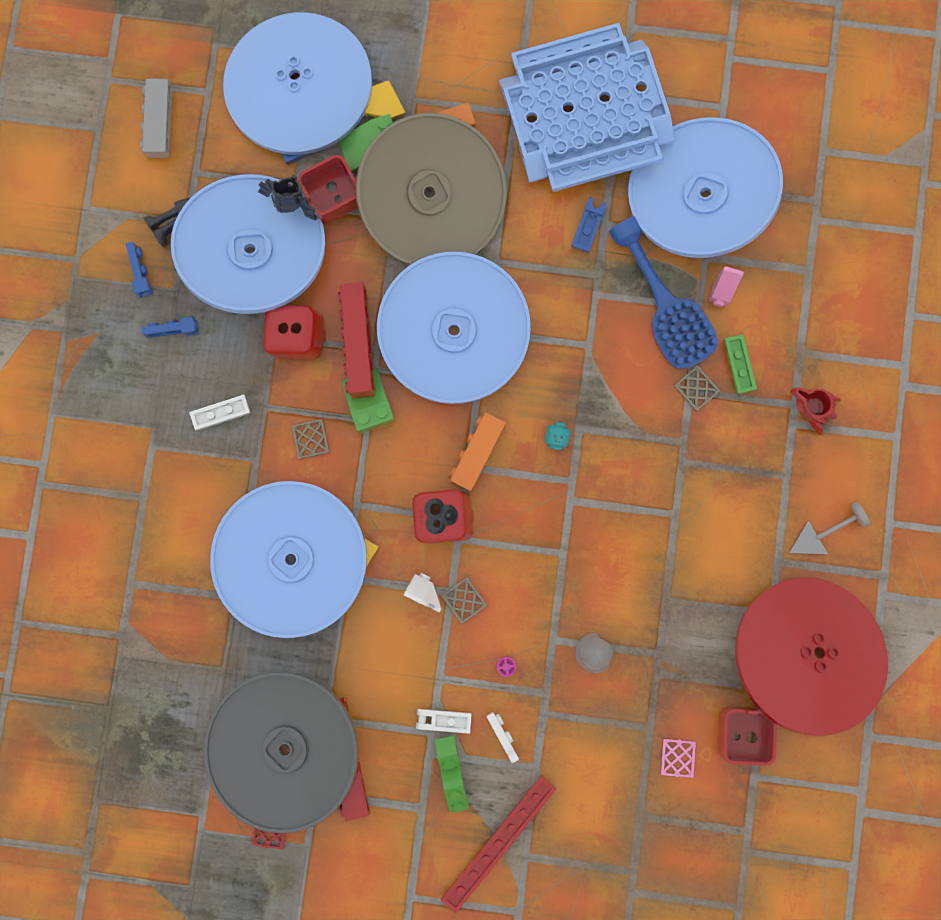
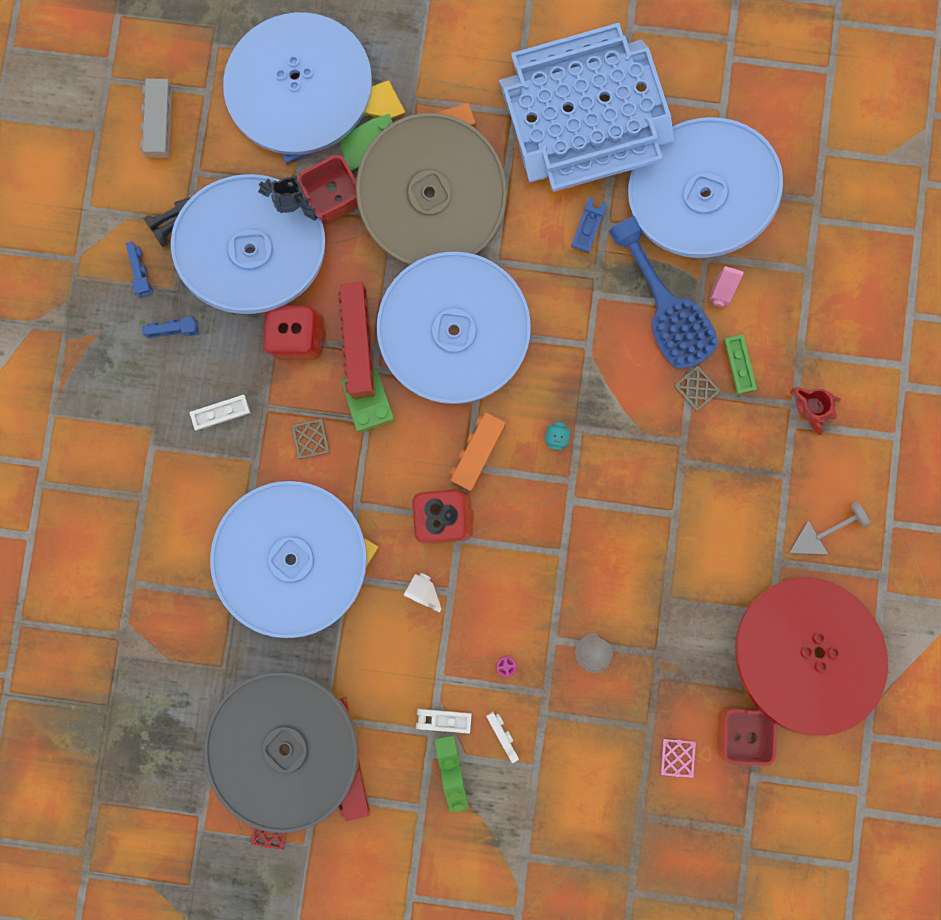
(473, 613): dark tan window -> none
(498, 844): red plate -> none

